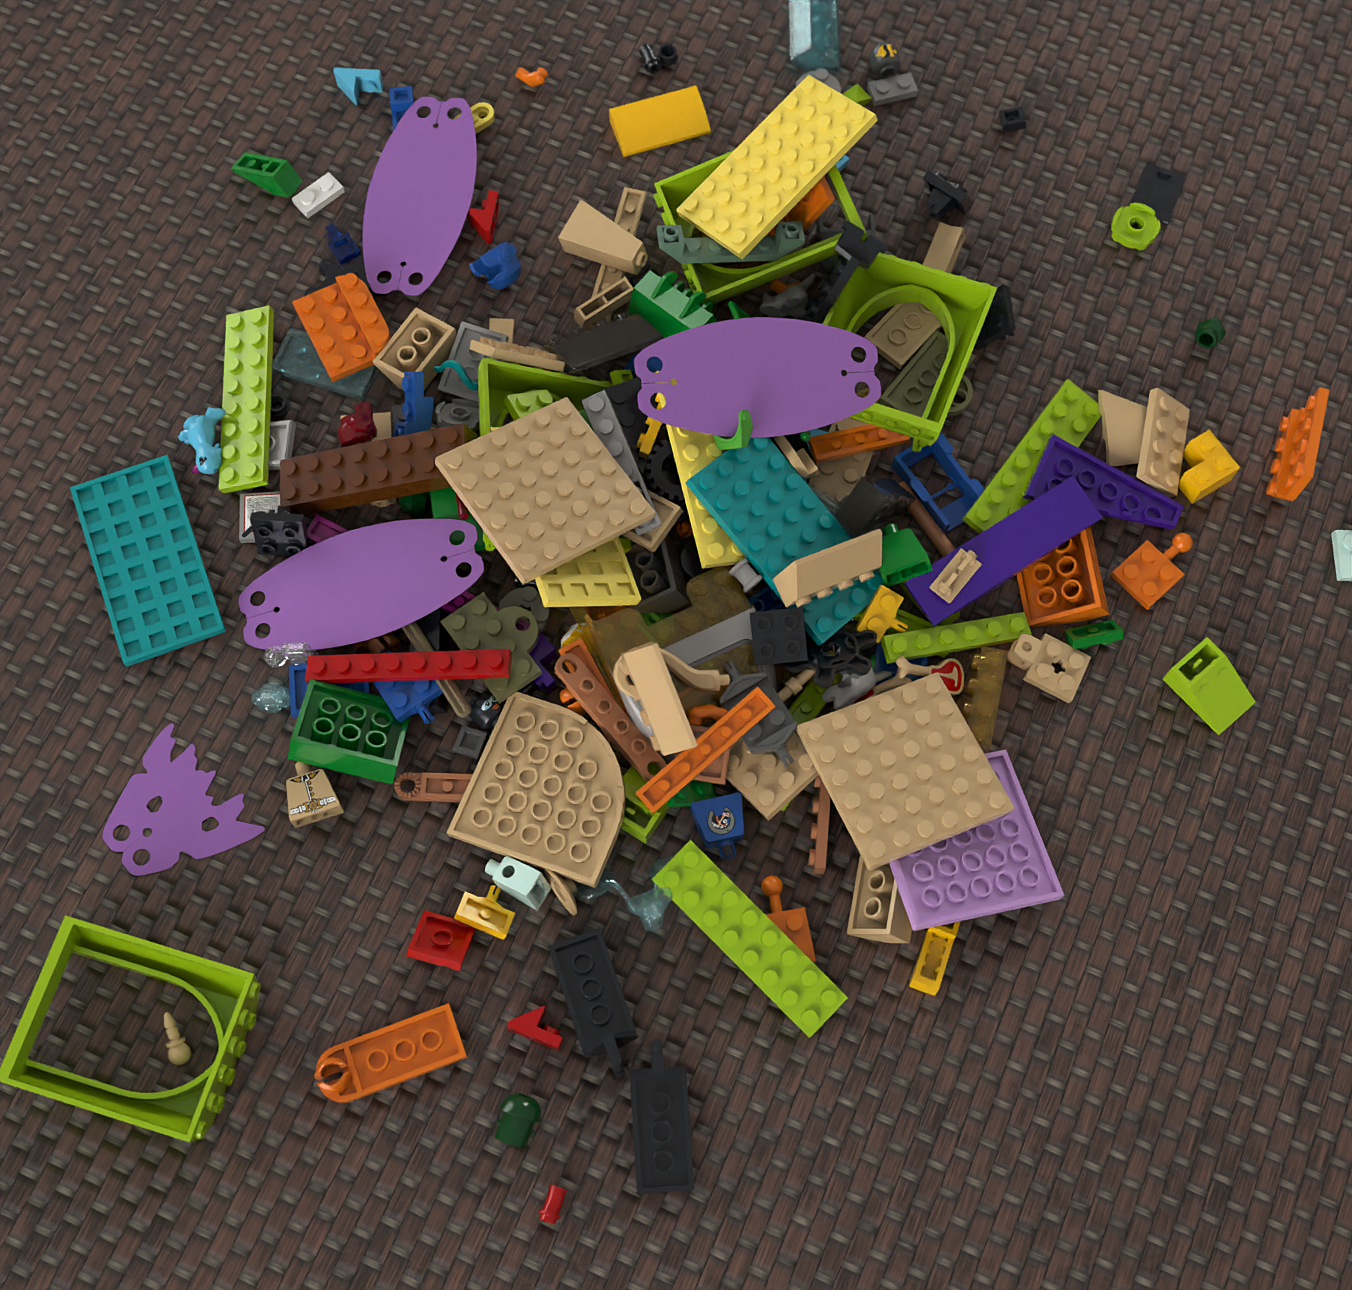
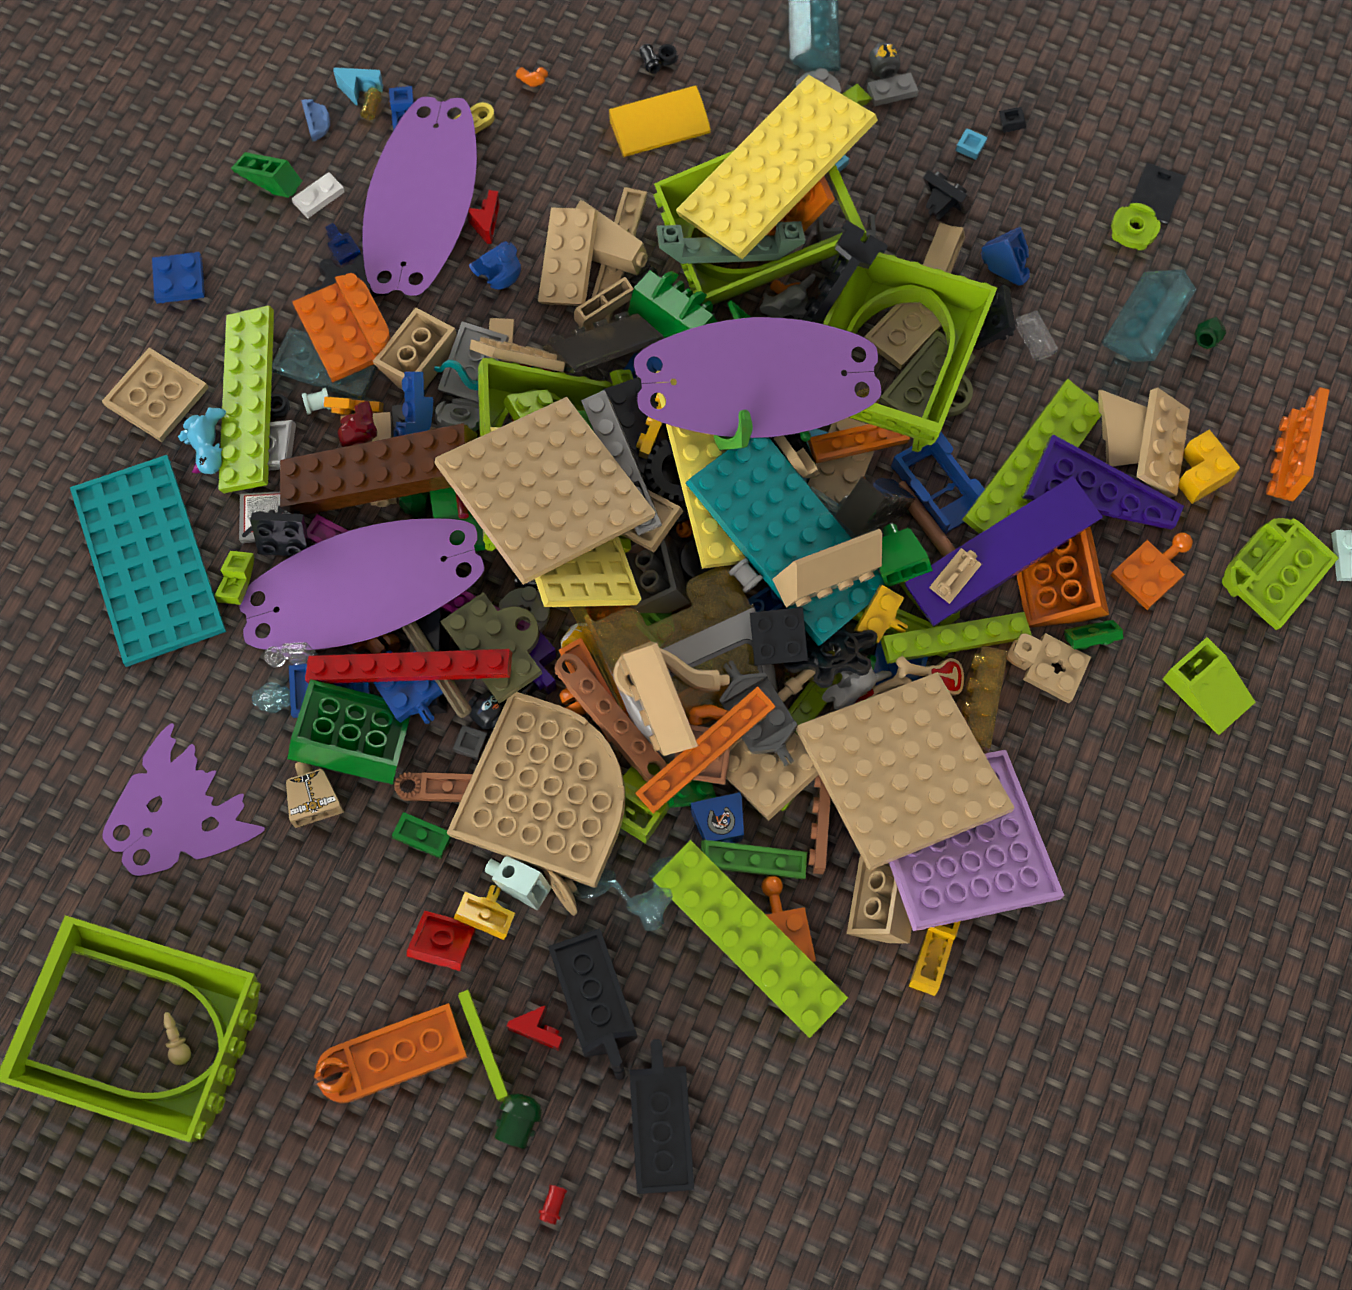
(155, 394): none -> tan plate
(178, 277): none -> blue plate
(237, 575): none -> lime slope
(315, 400): none -> light aqua bush
(317, 118): none -> medium blue plate
(345, 405): none -> light orange plate
(370, 104): none -> clear yellow pin
(421, 835): none -> green plate
(483, 1046): none -> lime tile
(568, 256): none -> tan plate
(756, 859): none -> bright green tile
(971, 144): none -> medium azure plate
(1007, 256): none -> blue slope
(1036, 335): none -> clear plate
(1150, 314): none -> clear light blue slope
(1278, 569): none -> lime plate

